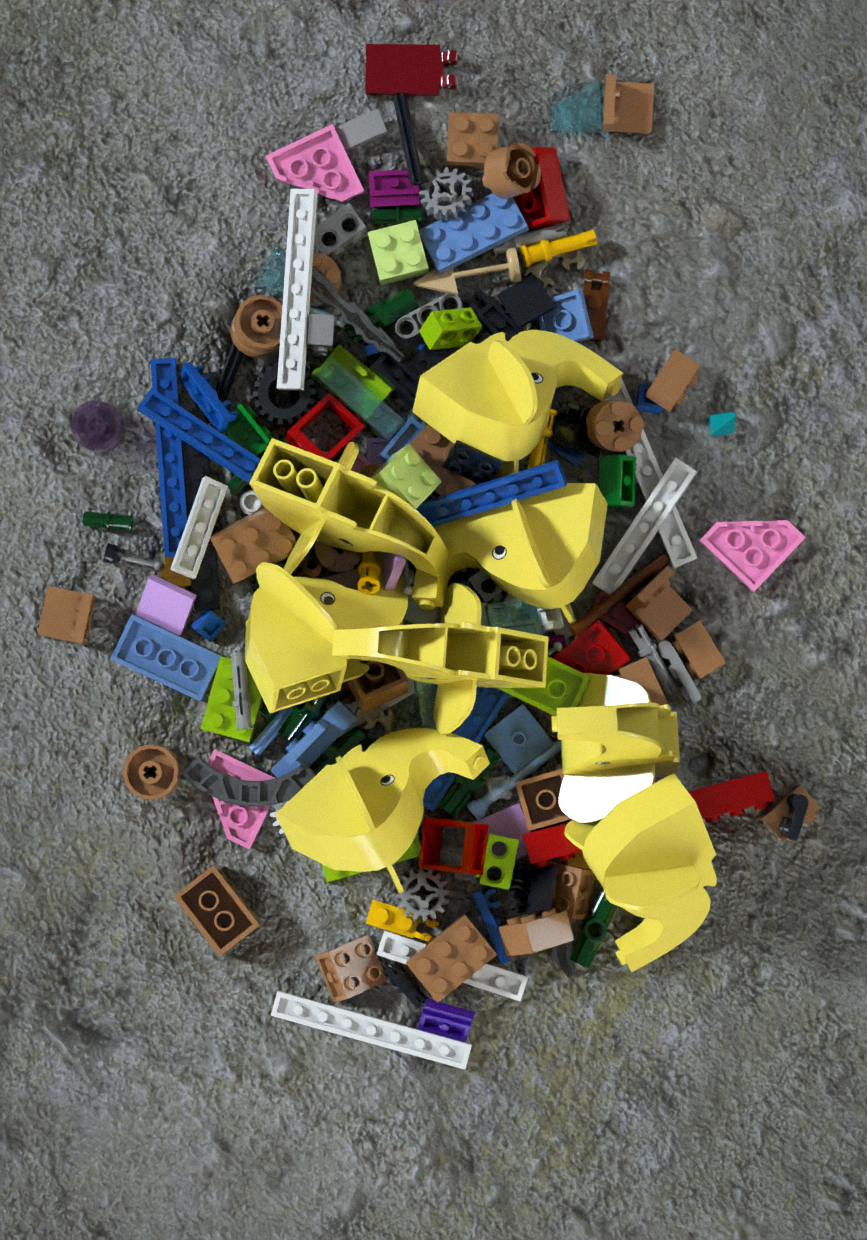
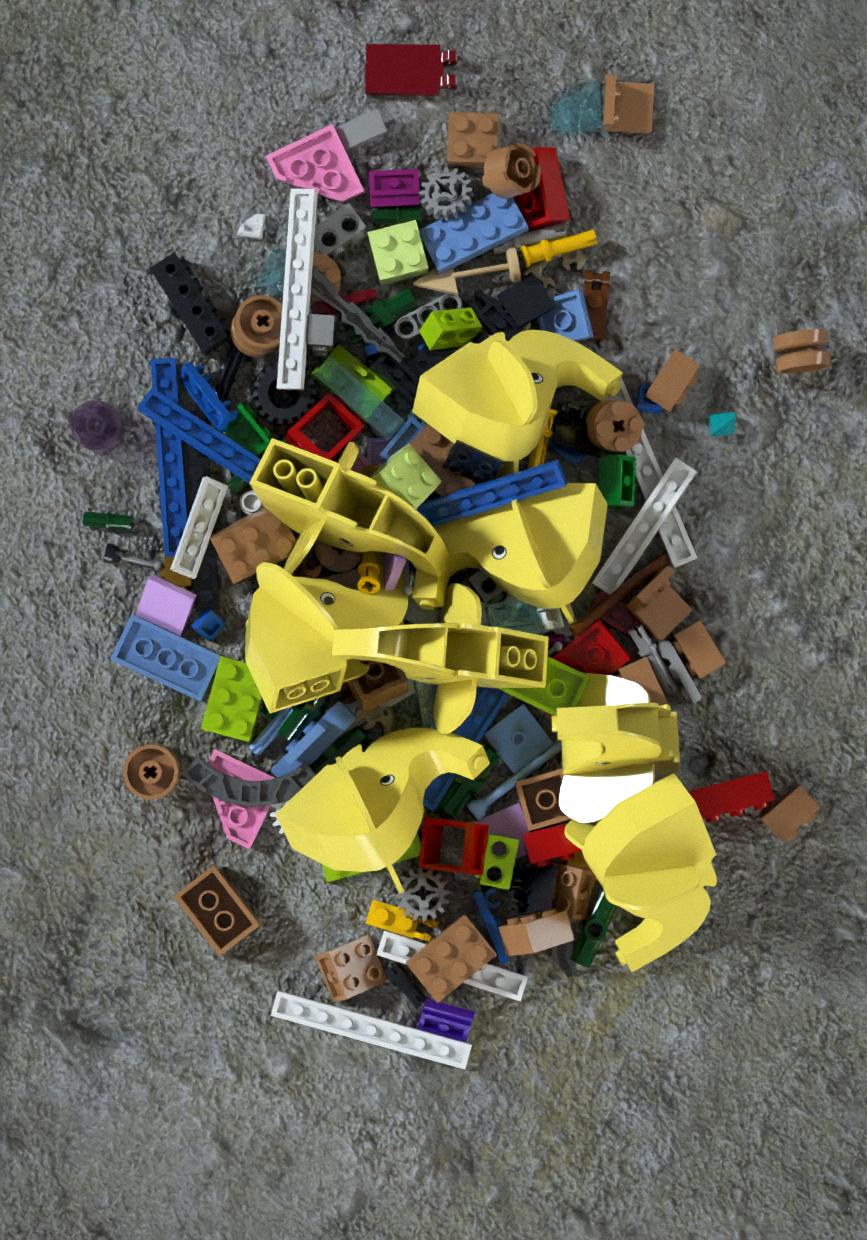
(67, 615): medium nougat bracket -> none
(190, 304): none -> black brick
(241, 691): light grey pin -> none
(253, 227): none -> white tile
(358, 298): none -> dark red hinge
(408, 139): black axle -> none
(493, 783): clear plate -> none
(752, 547): bright pink plate -> none
(792, 823): black plate -> none
(802, 351): none -> medium nougat wheel

